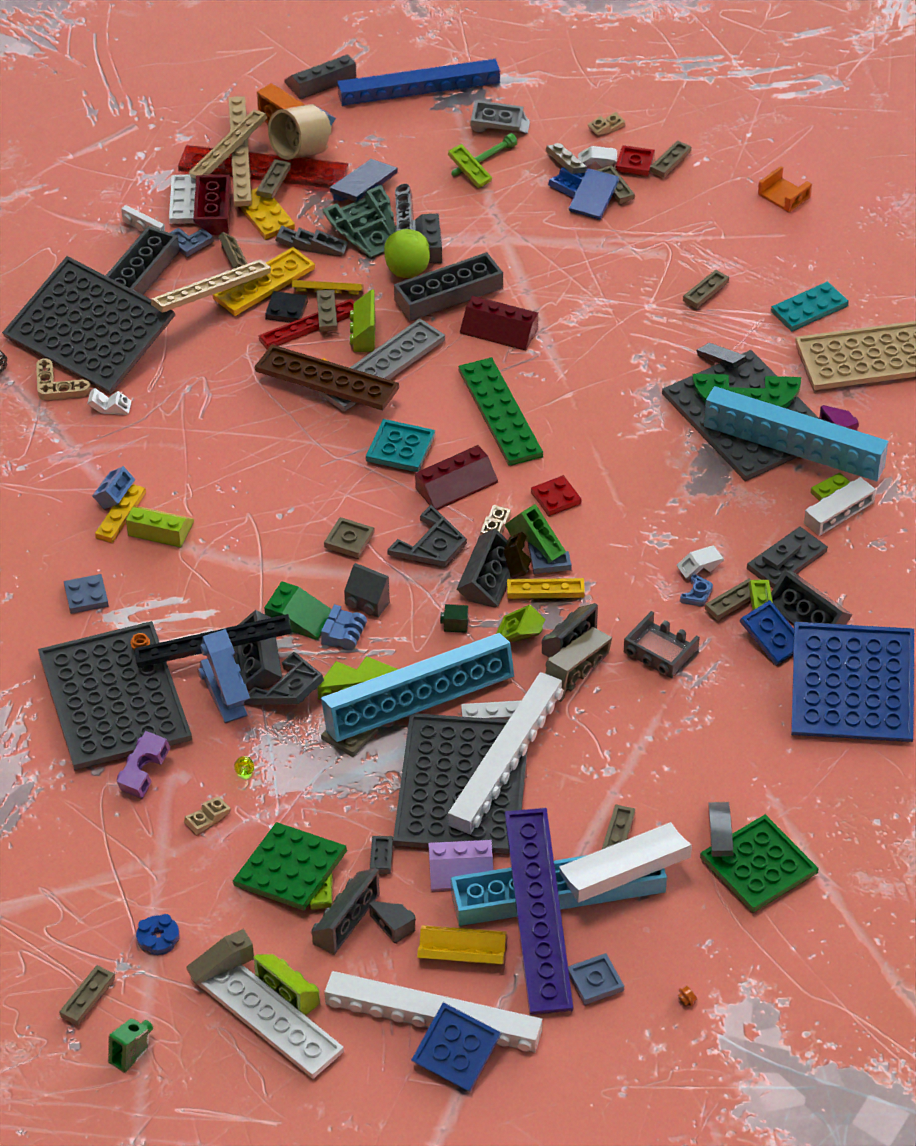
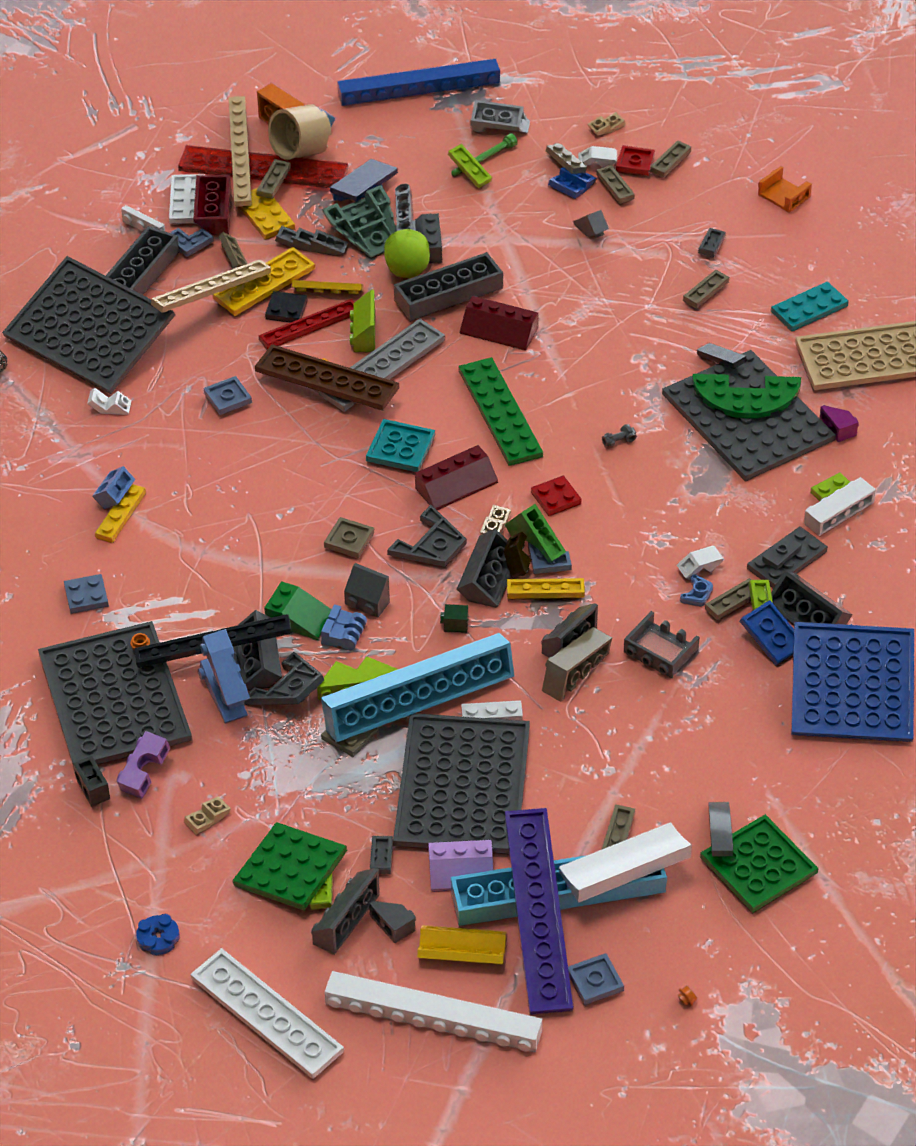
(50, 385): tan beam -> none
(87, 995): dark tan plate -> none
(91, 781): none -> pearl dark grey brick
(128, 1043): green torso -> none
(158, 526): lime slope -> none
(222, 957): dark tan slope -> none
(227, 395): none -> sand blue plate
(228, 144): tan plate -> none
(241, 762): clear neon green plate -> none
(287, 982): lime slope -> none
(322, 76): dark grey slope -> none
(326, 310): dark tan plate -> none
(456, 1047): blue plate -> none
(505, 753): white brick -> none
(521, 624): lime slope -> none
(592, 224): none -> dark grey slope
(594, 194): tile -> none
(626, 432): none -> dark grey bar
(711, 242): none -> dark grey plate
(796, 433): medium azure brick -> none

